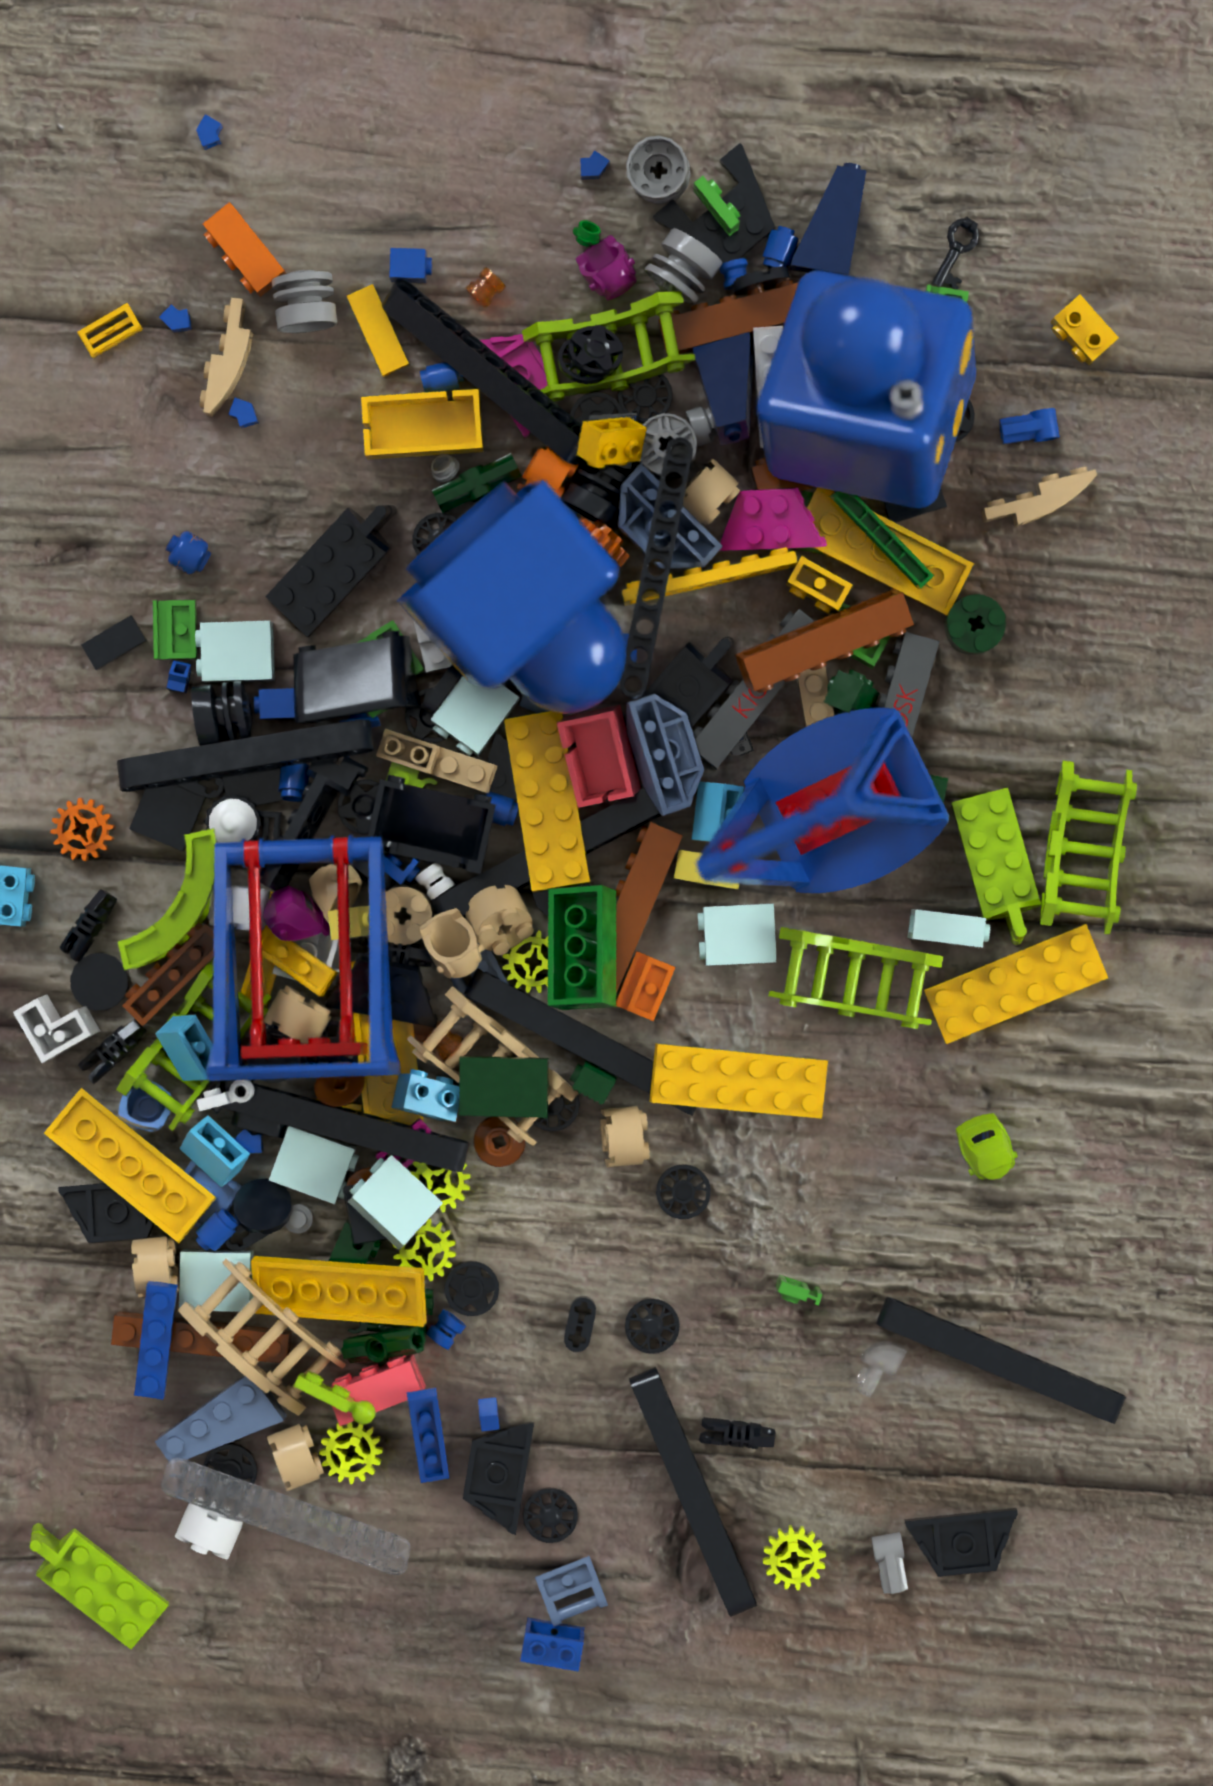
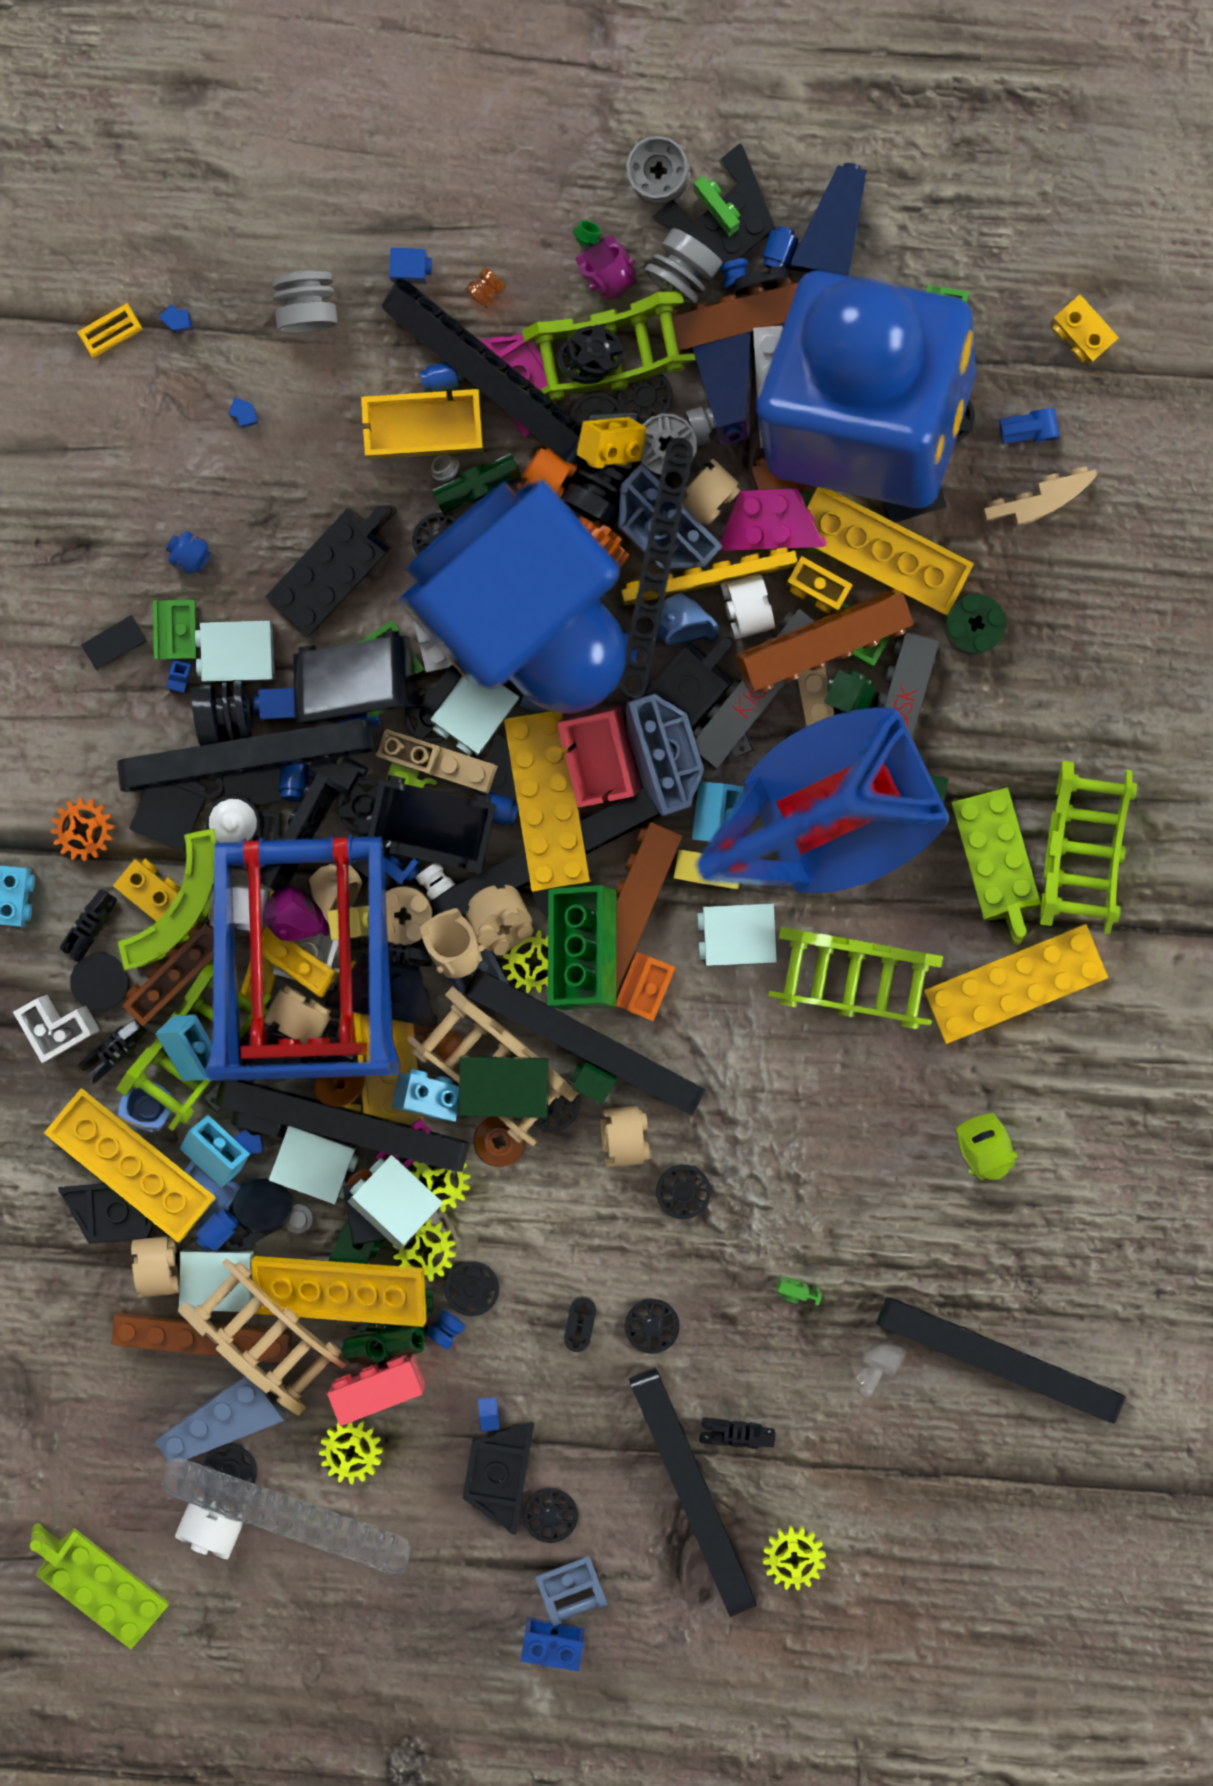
(147, 888): none -> yellow brick
(156, 1339): blue plate -> none
(208, 132): blue piece -> none
(215, 1098): white plate -> none
(225, 370): tan slope -> none
(242, 249): orange brick -> none
(294, 1457): tan brick -> none
(311, 1383): lime plate -> none
(377, 330): yellow tile -> none
(428, 1435): blue plate -> none
(594, 166): blue piece -> none
(685, 621): none -> medium blue helmet
(738, 1081): yellow plate -> none
(747, 606): none -> white brick
(883, 538): green piece -> none
(889, 1555): light grey piece -> none
(906, 407): light grey wheel -> none
(943, 274): black piece -> none
(948, 928): light aqua brick -> none
(963, 1541): black wing -> none

